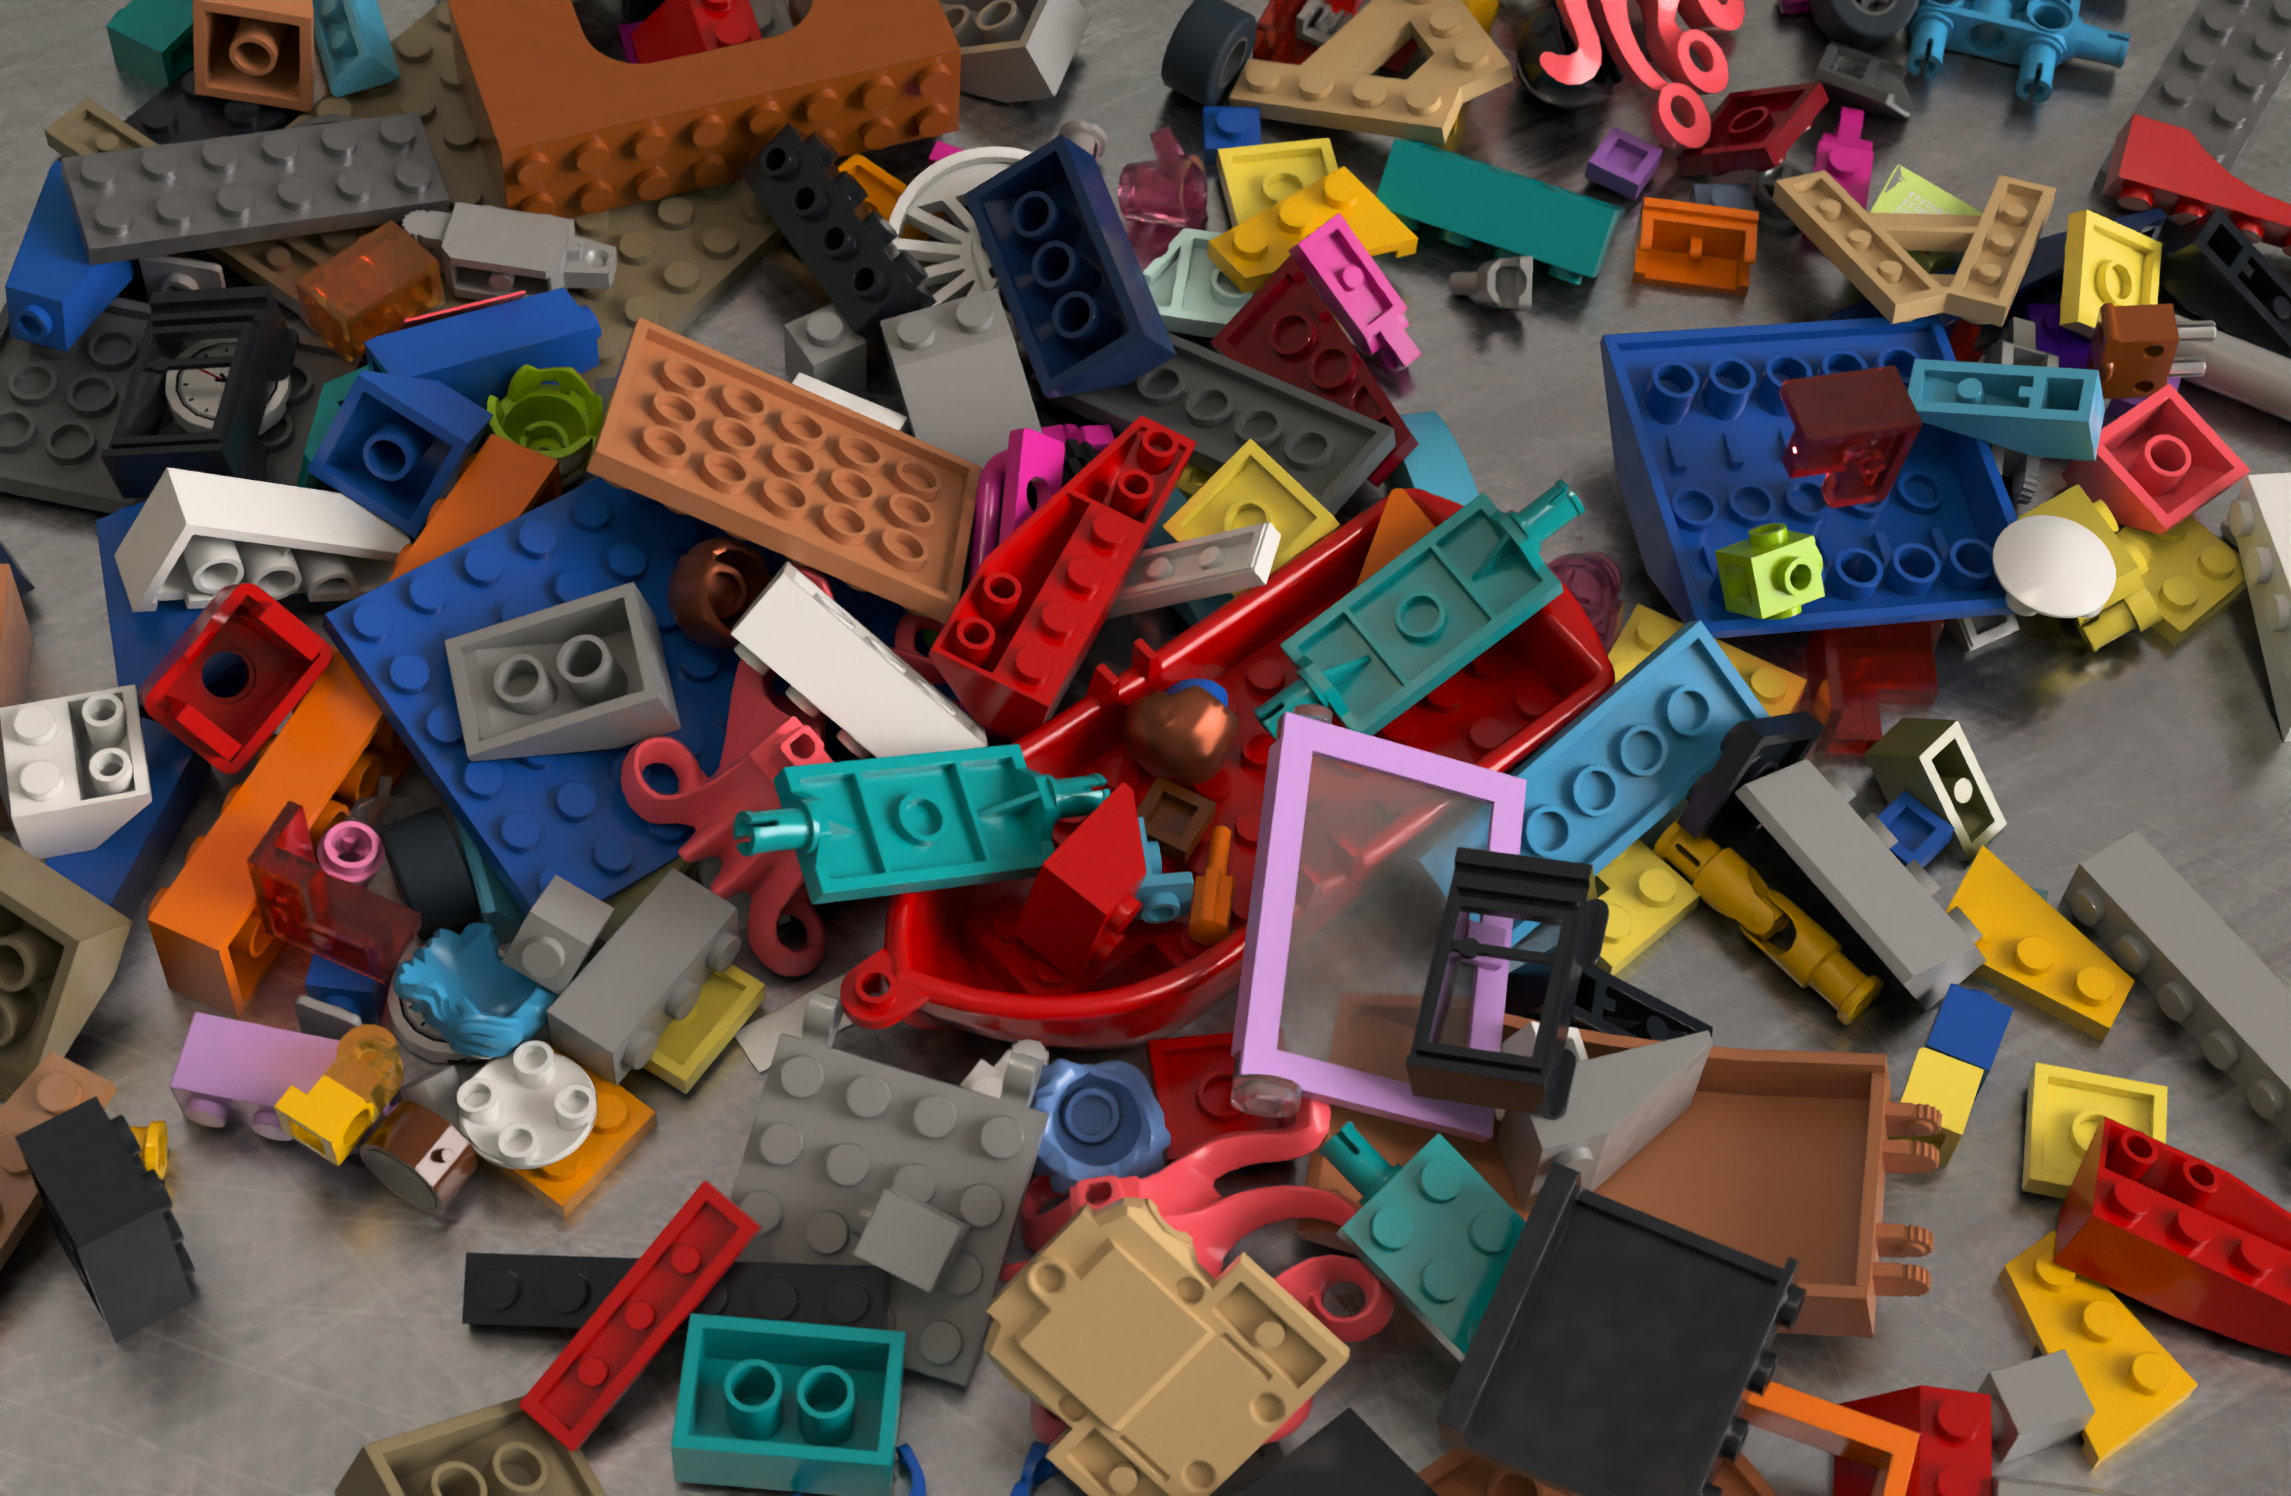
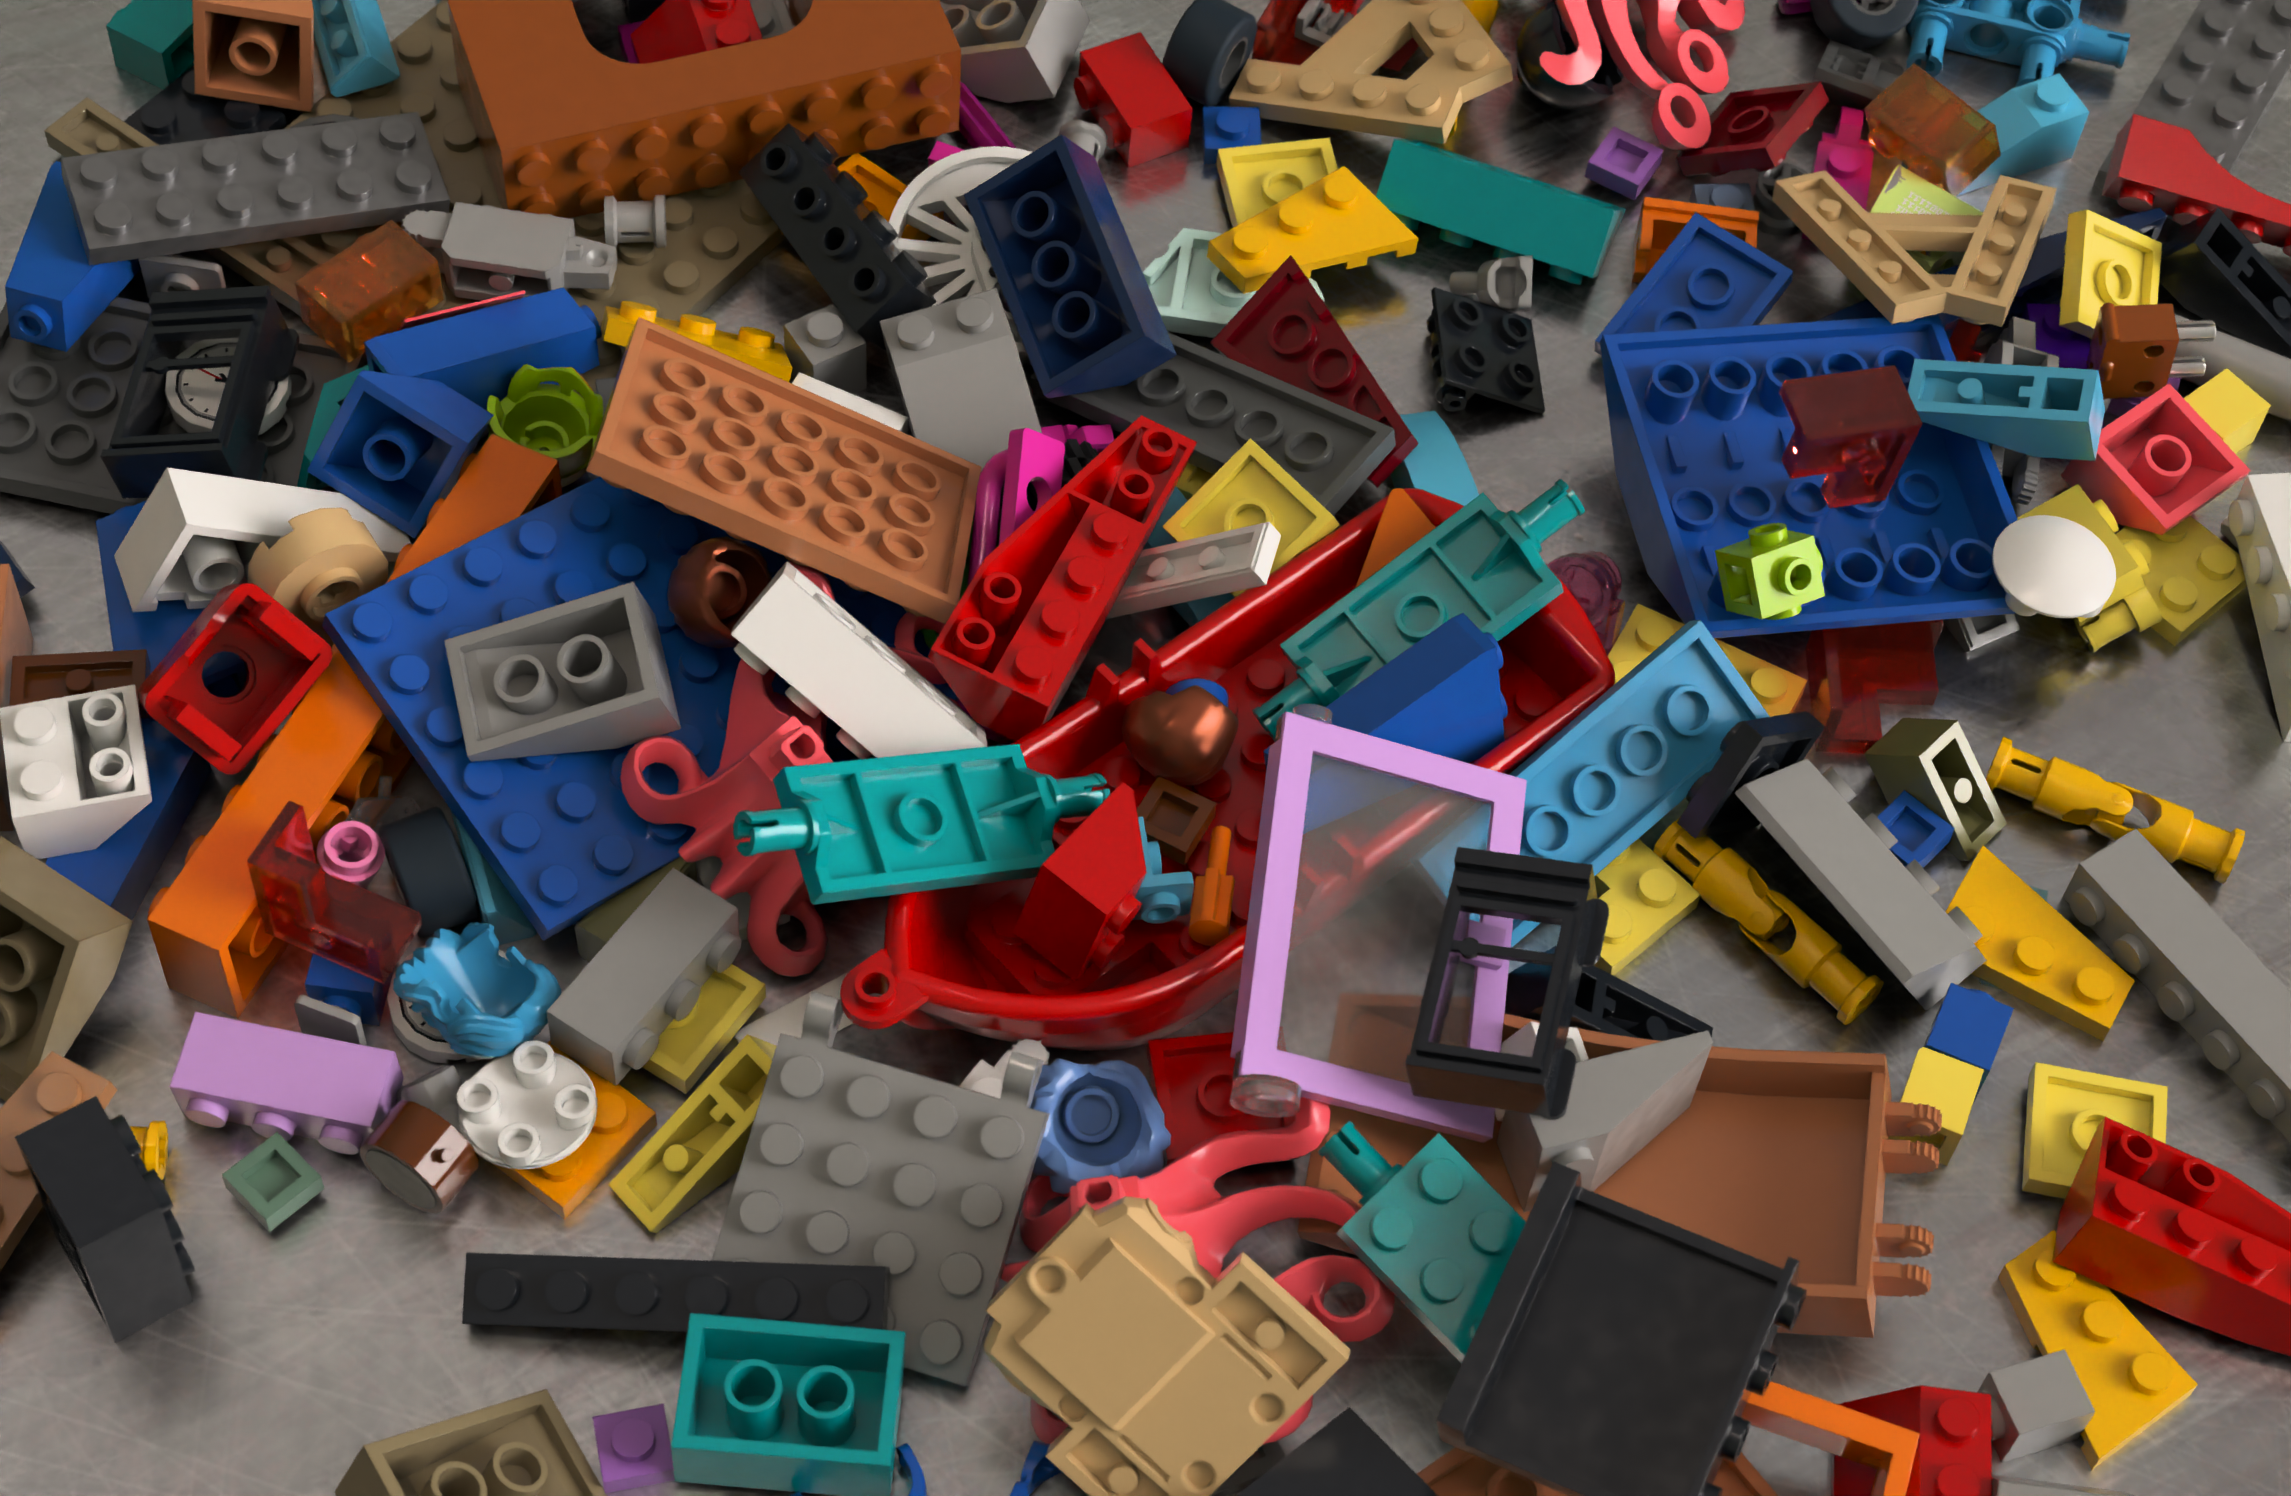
(69, 674): none -> reddish brown plate
(273, 1181): none -> sand green plate
(319, 565): none -> tan piece
(346, 1096): leg -> none
(558, 935): light grey brick -> none
(634, 1448): none -> medium lavender plate
(635, 221): none -> light grey bush
(640, 1316): red plate -> none
(700, 1141): none -> light yellow slope
(750, 346): none -> yellow wing
(908, 1238): light grey brick -> none
(977, 124): none -> magenta axle
(1133, 99): none -> red brick
(1165, 189): clear pink piece -> none
(1357, 293): dark pink hinge -> none
(1433, 695): none -> blue slope
(1482, 353): none -> black hinge
(1702, 283): none -> blue plate
(1932, 131): none -> clear orange brick
(2034, 128): none -> medium azure slope
(2087, 799): none -> yellow piece
(2230, 409): none -> light yellow panel

